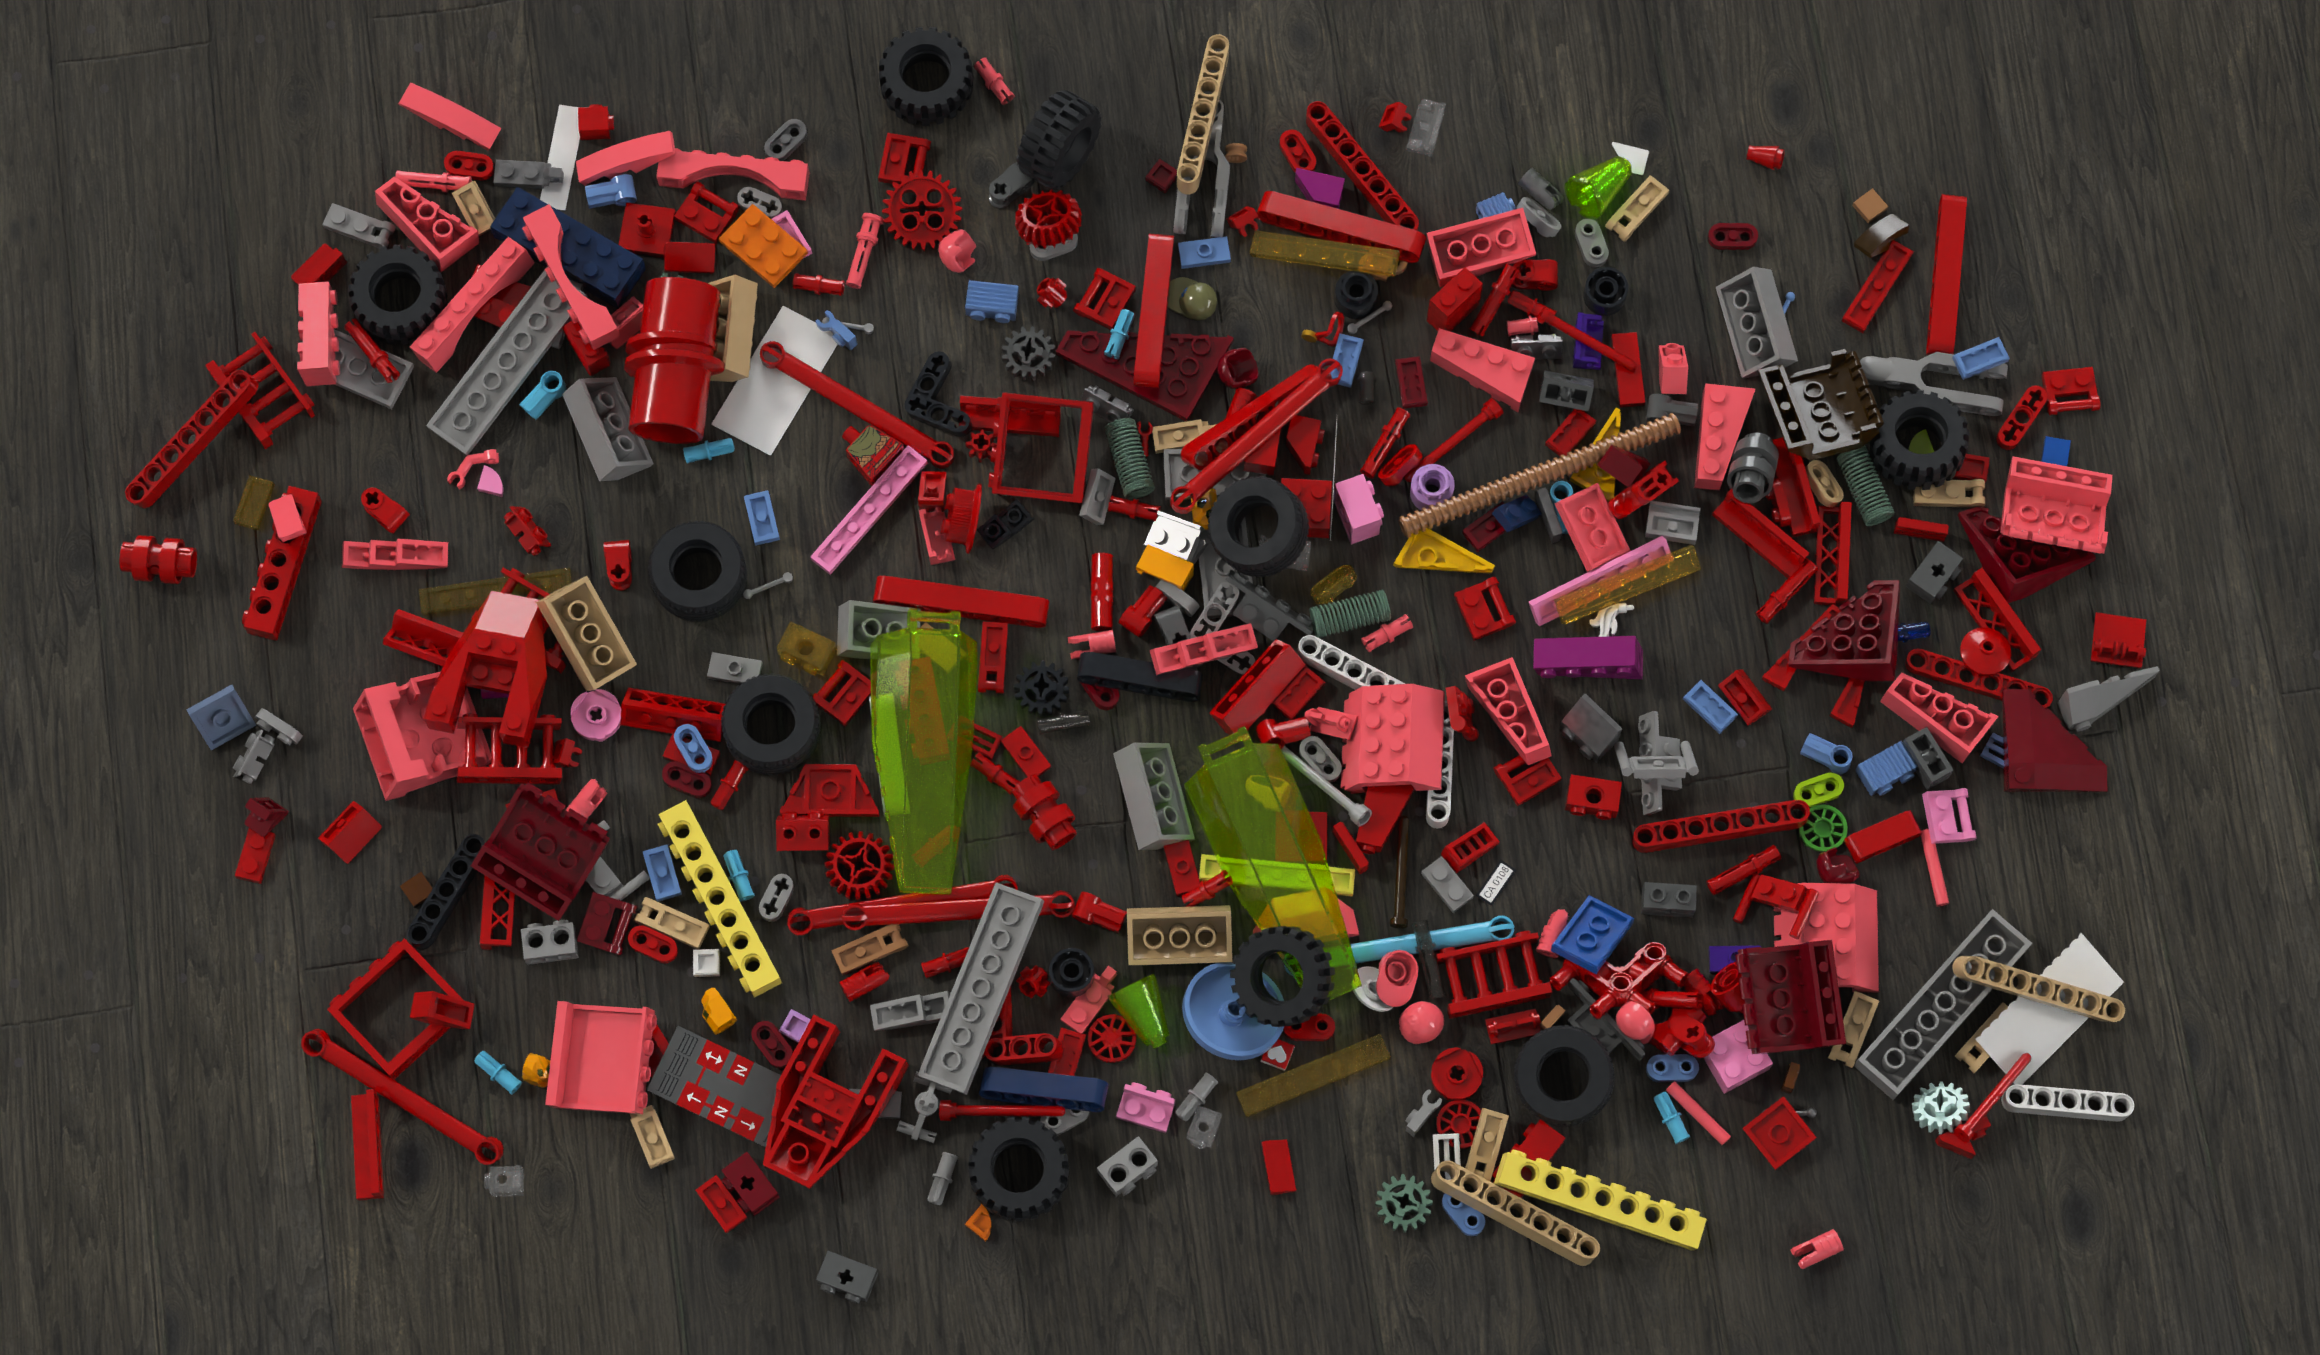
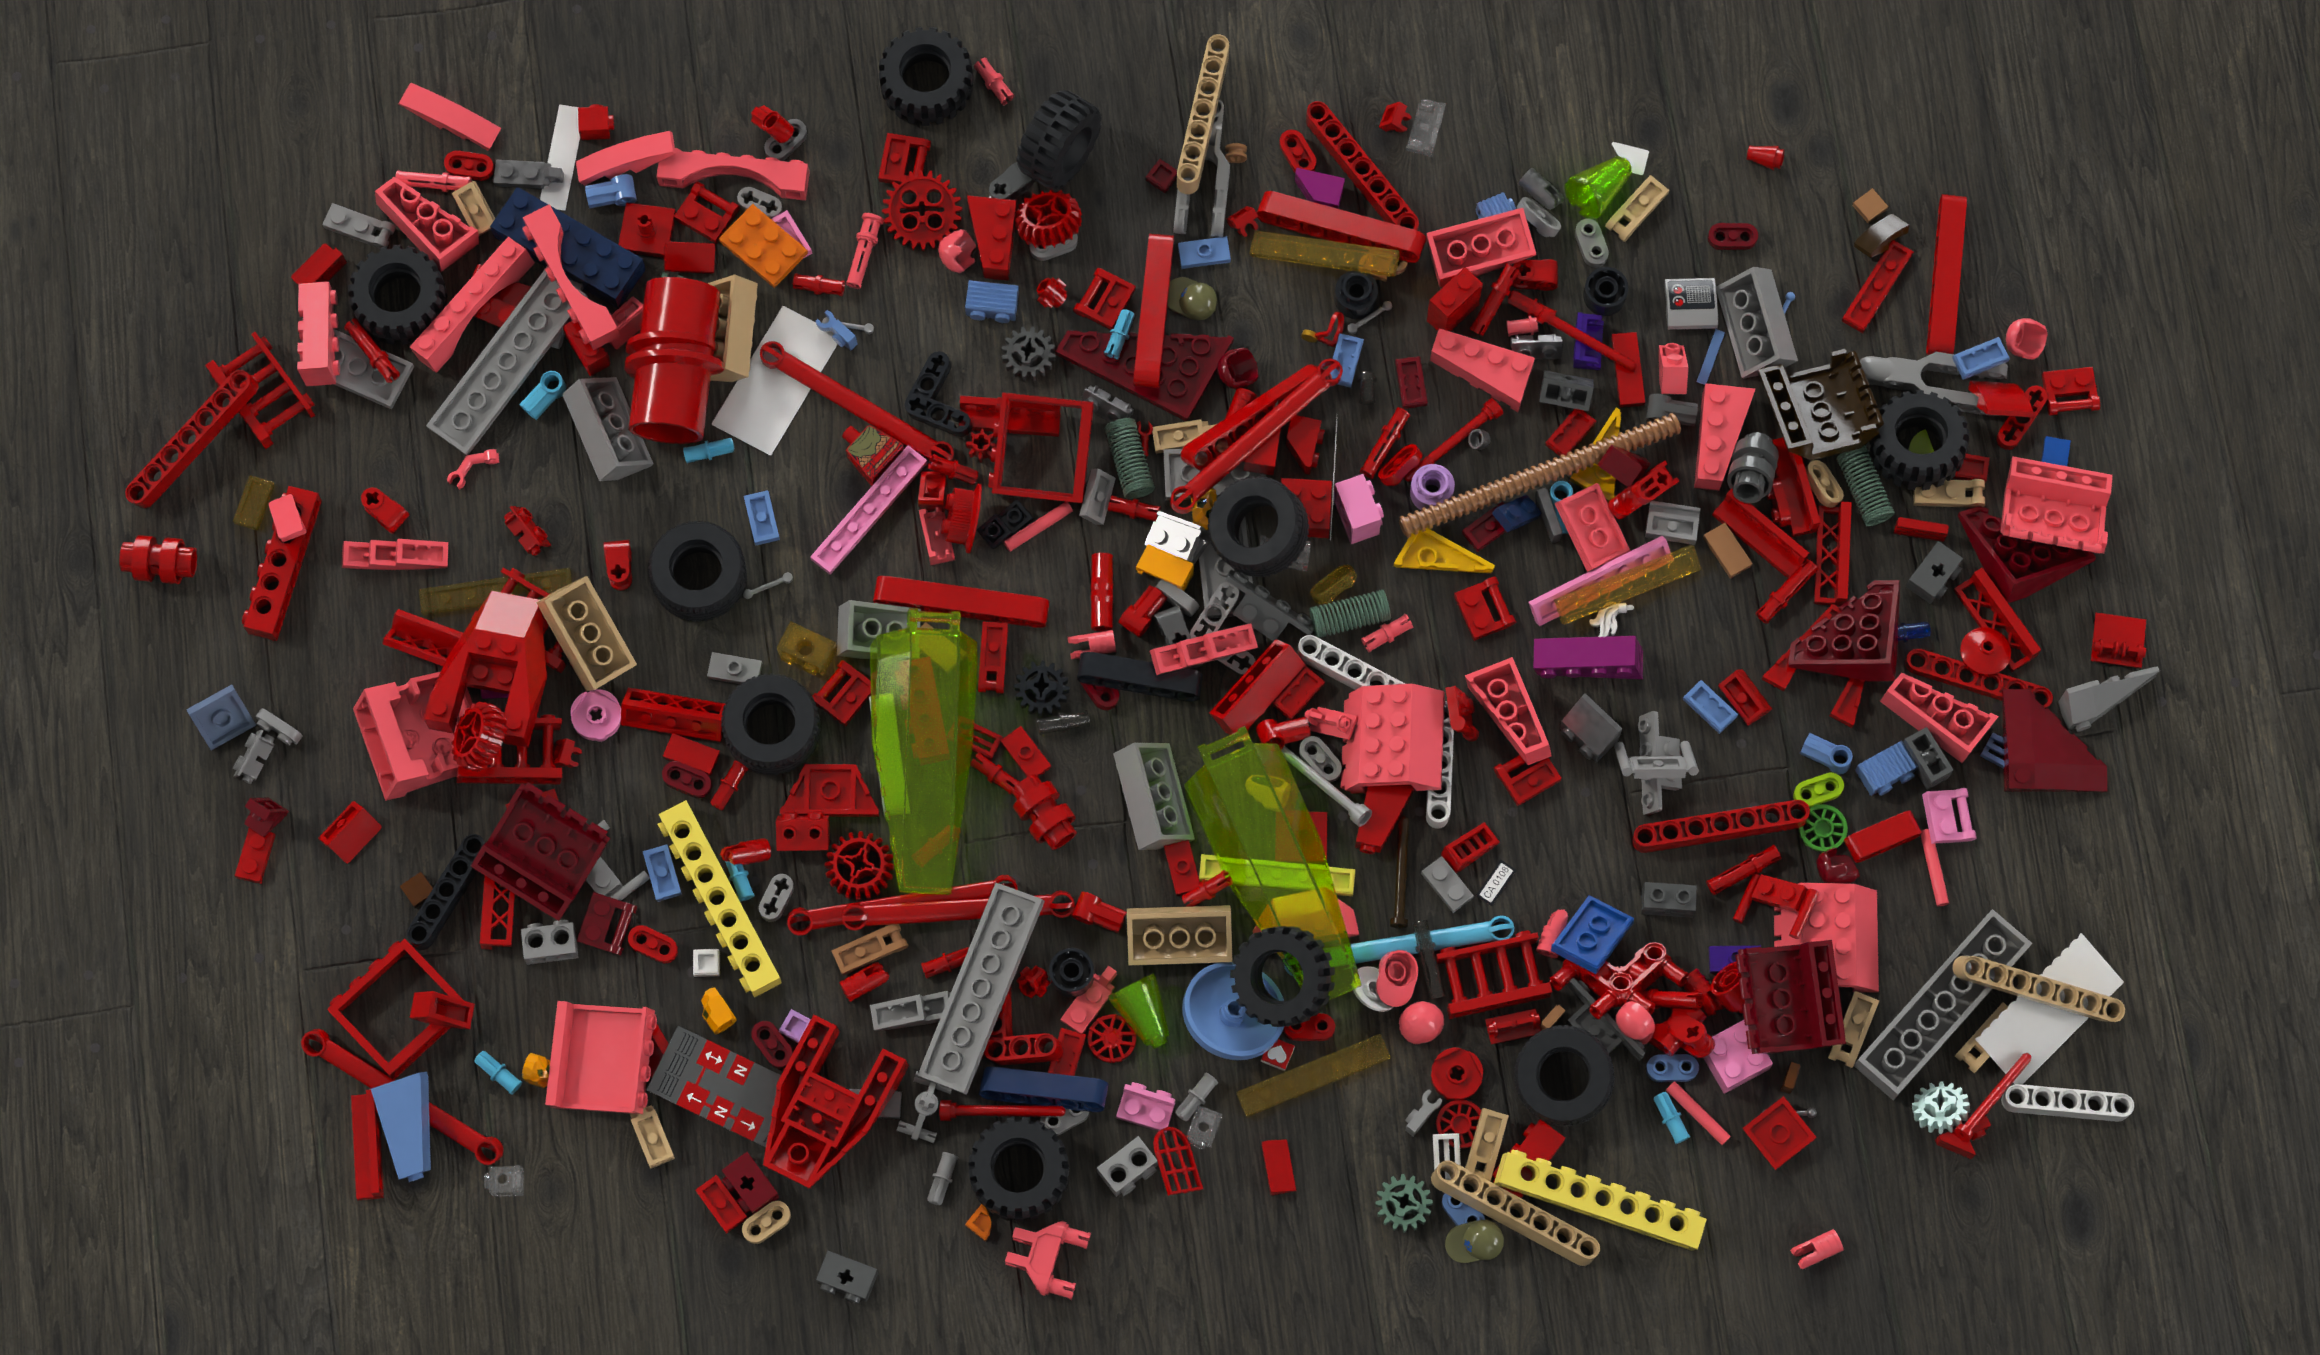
(406, 1123): none -> medium blue slope
(479, 736): none -> red gear
(490, 482): bright pink tile -> none
(588, 799): coral hinge -> none
(672, 923): tan plate -> none
(694, 749): medium blue plate -> none
(747, 852): none -> red hinge
(765, 1220): none -> tan plate
(772, 123): none -> red piece
(953, 469): none -> red axle
(994, 233): none -> red wedge
(1038, 526): none -> coral piece
(1044, 1254): none -> coral connector
(1173, 1172): none -> red window
(1350, 847): red tile -> none
(1474, 1241): none -> olive cap
(1478, 439): none -> flat silver hinge
(1606, 790): red brick -> none
(1691, 303): none -> slope
(1710, 357): none -> medium blue sticker
(1727, 550): none -> medium nougat tile
(2001, 399): none -> red slope
(2026, 338): none -> coral hair

